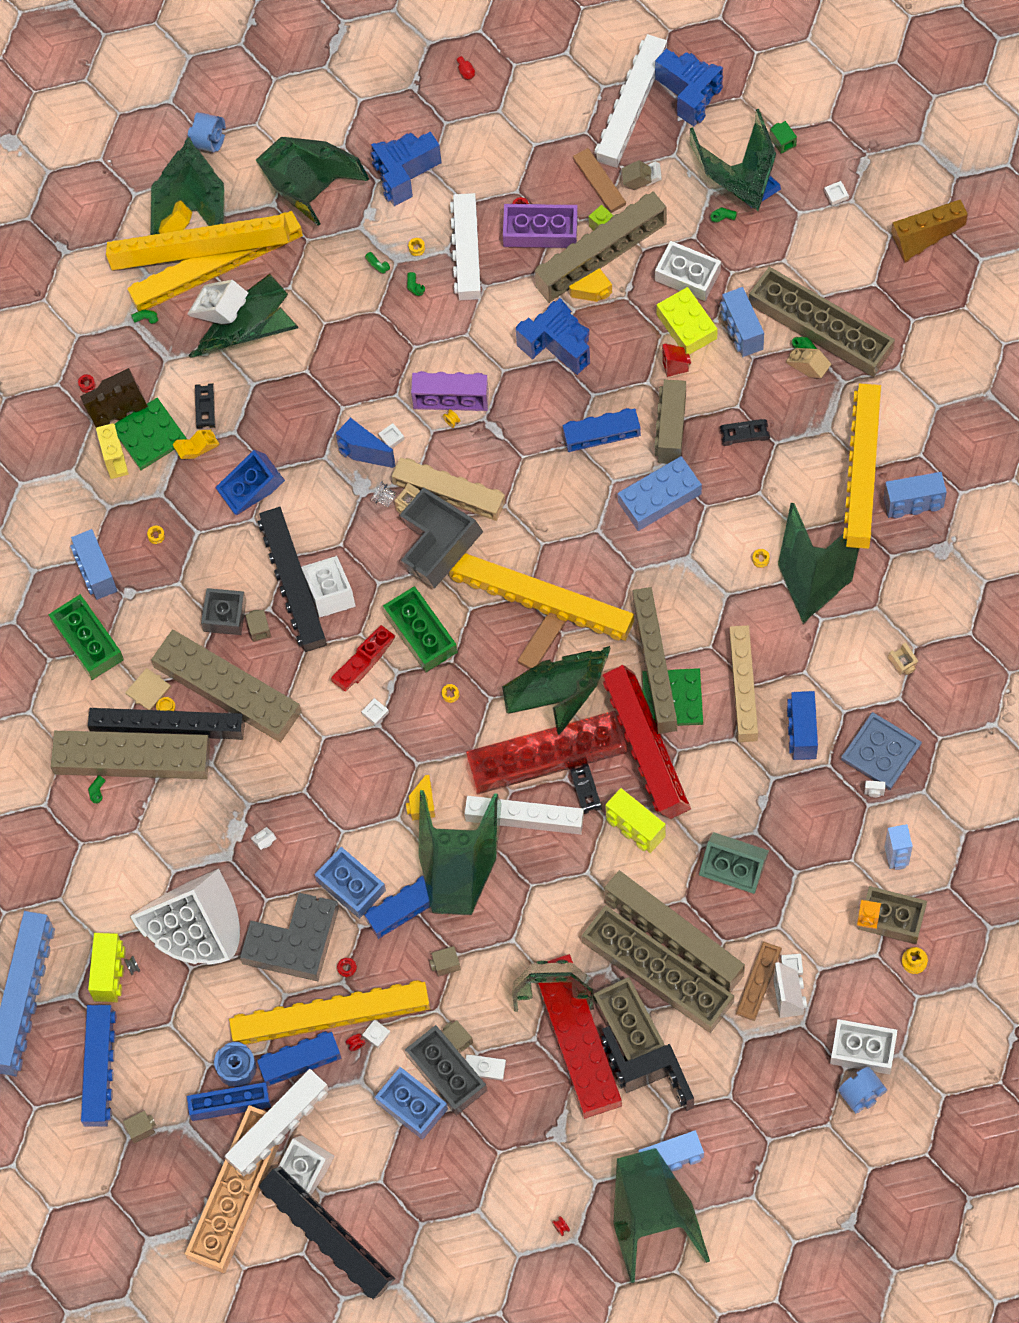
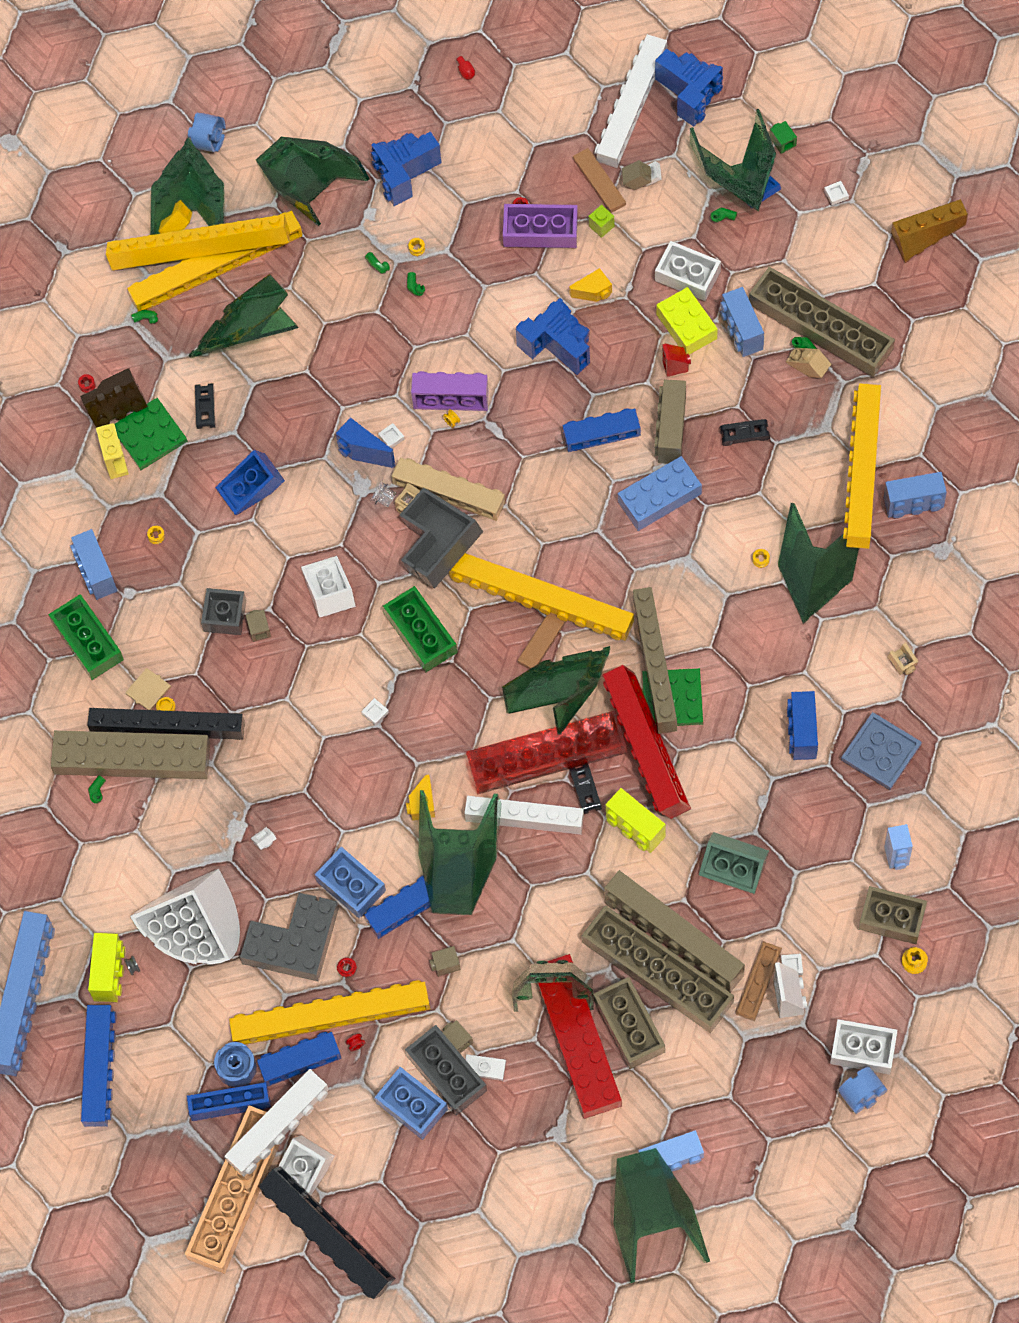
(140, 1126): dark tan brick -> none
(199, 444): yellow slope -> none
(219, 302): white slope -> none
(226, 685): dark tan brick -> none
(292, 579): black brick -> none
(364, 659): red slope -> none
(376, 1034): white plate -> none
(450, 687): yellow bush -> none
(466, 244): white brick -> none
(561, 1226): red bush -> none
(601, 246): dark tan brick -> none
(647, 1069): black bracket -> none
(743, 684): tan brick -> none
(868, 914): light orange brick -> none
(874, 788): white plate -> none

